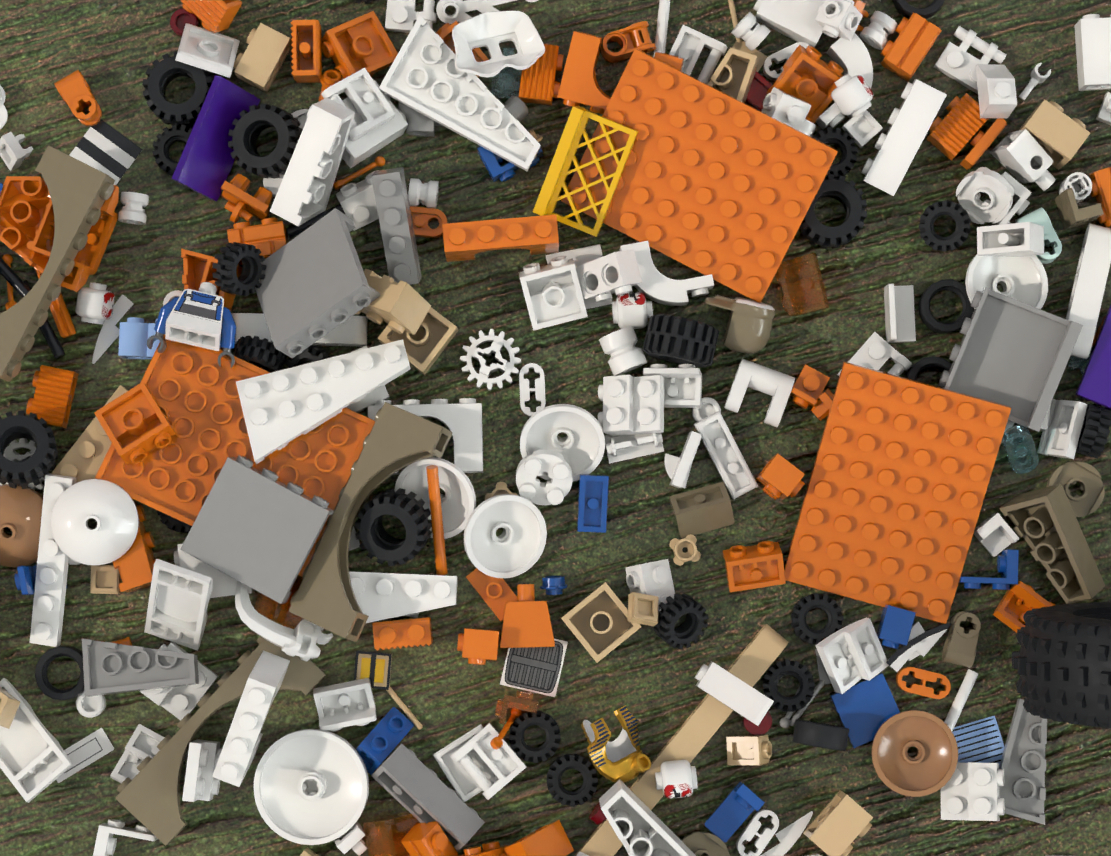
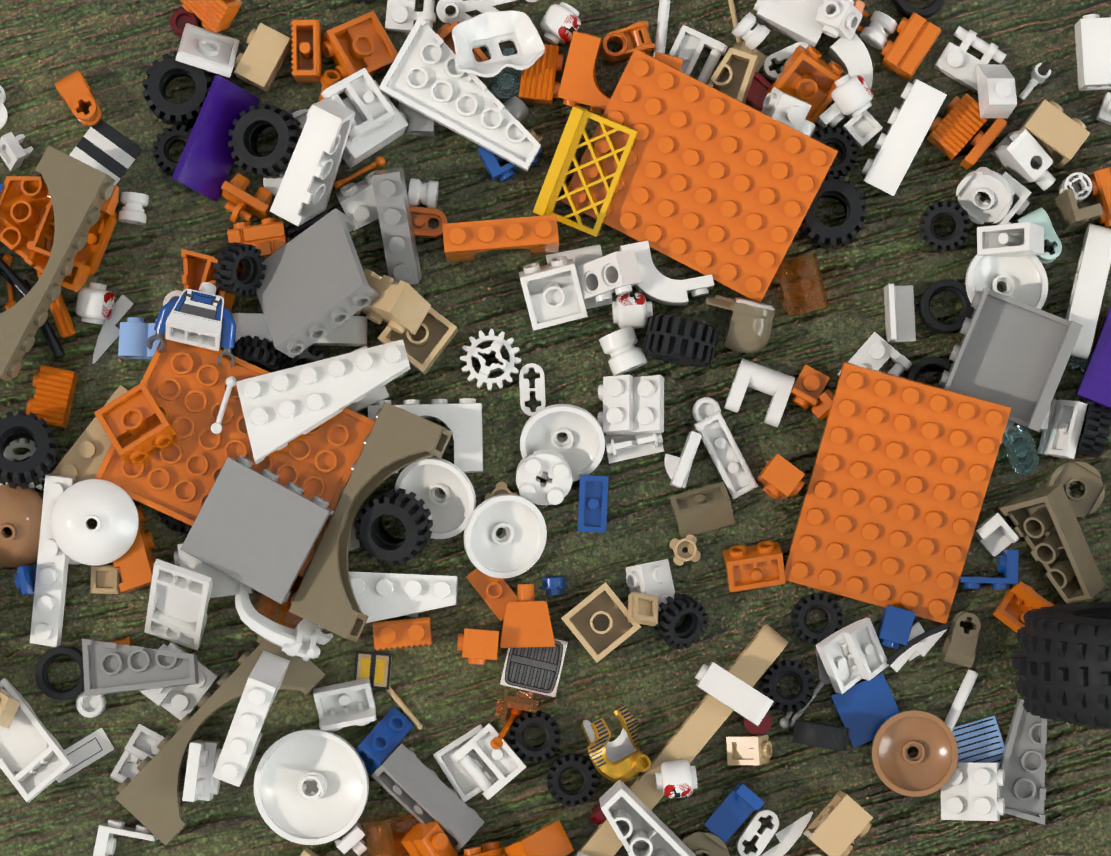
(216, 427): none -> white hinge
(436, 520): orange bar -> none
(560, 23): none -> white head
(681, 385): white bracket -> none
(925, 676): orange beam -> none

